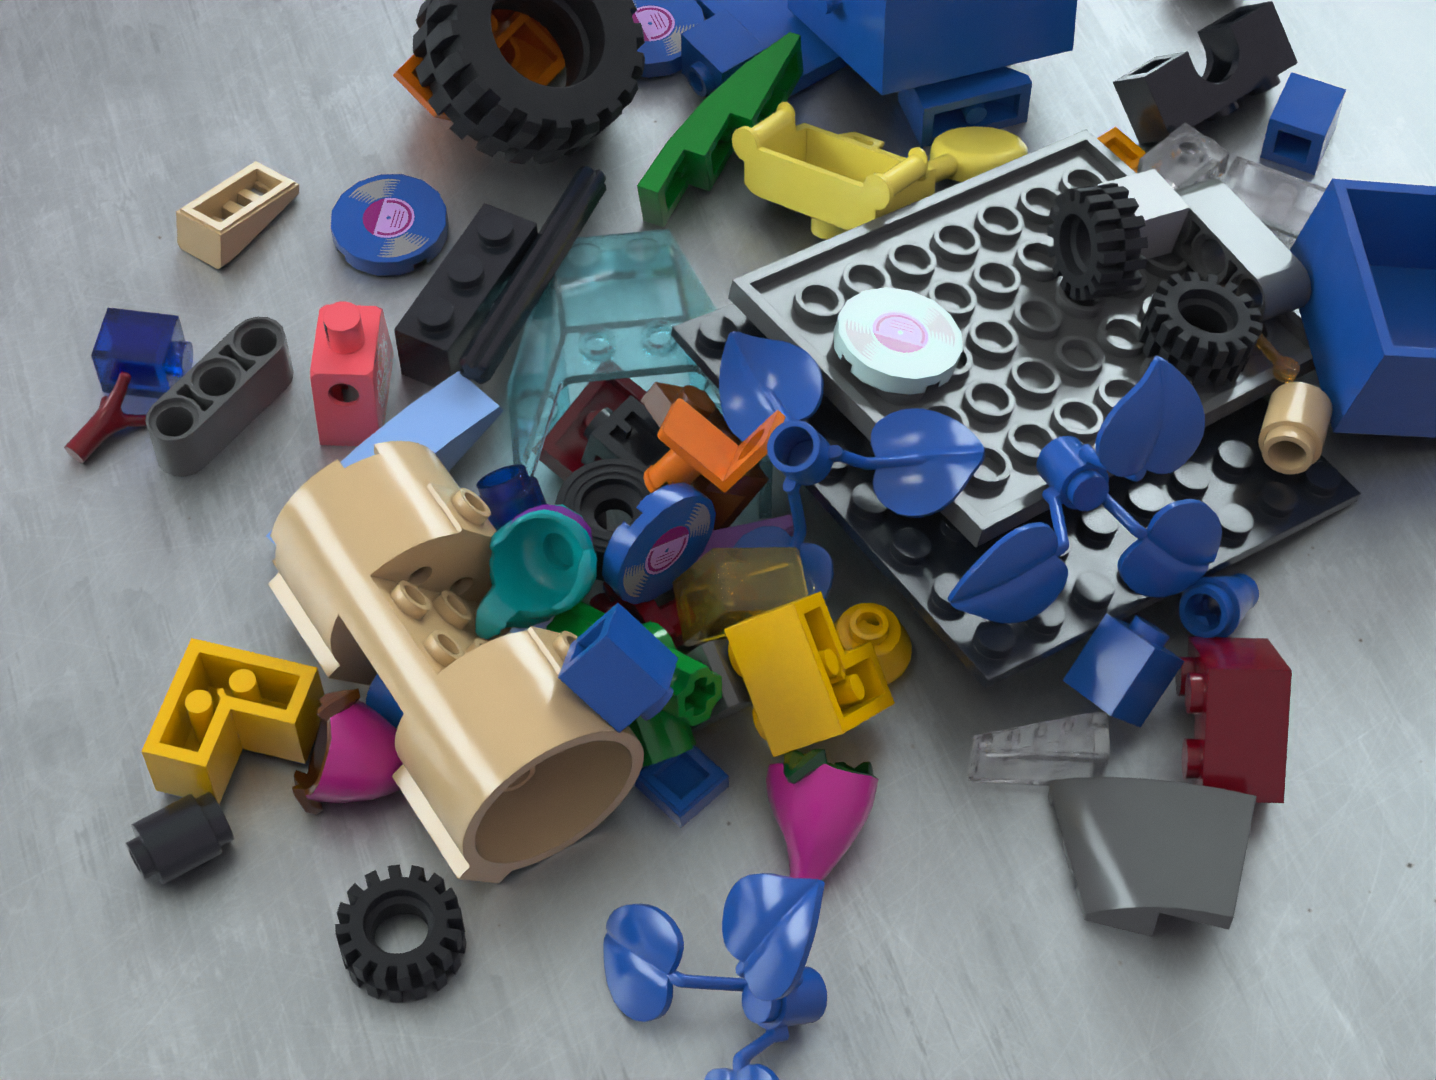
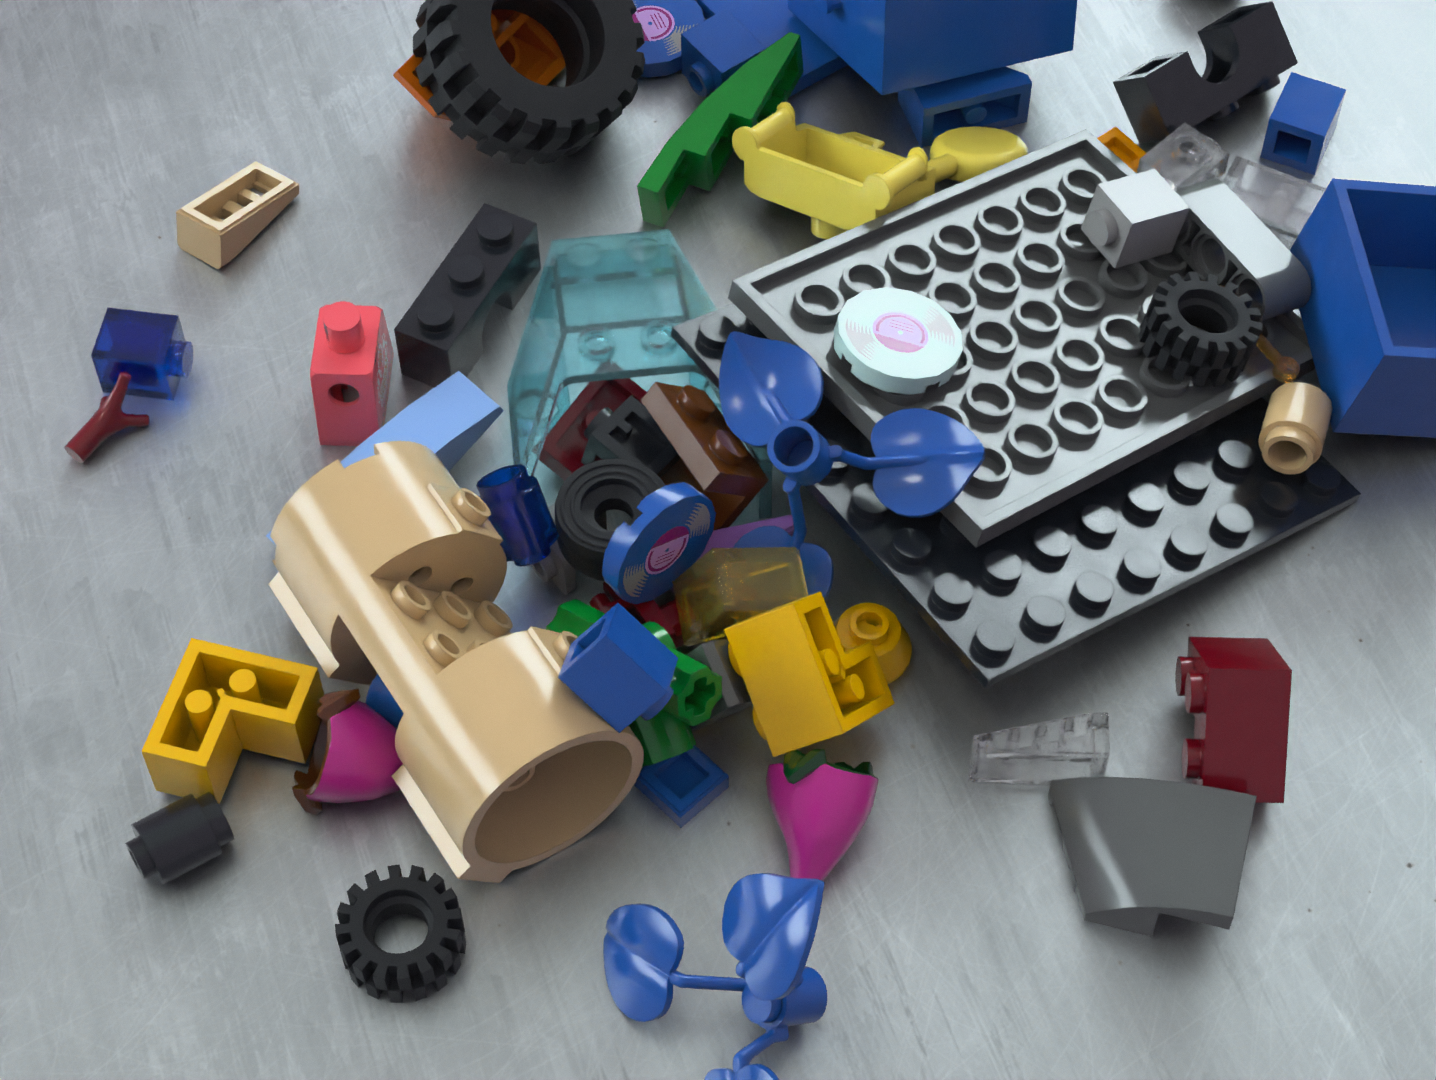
(220, 396): dark grey beam -> none
(389, 224): blue tile -> none
(532, 275): black axle -> none
(537, 569): teal hair -> none
(703, 449): orange bracket -> none
(1097, 241): black tyre -> none
(1124, 668): blue brick -> none
(1149, 430): blue plant -> none
(1217, 604): blue cone -> none

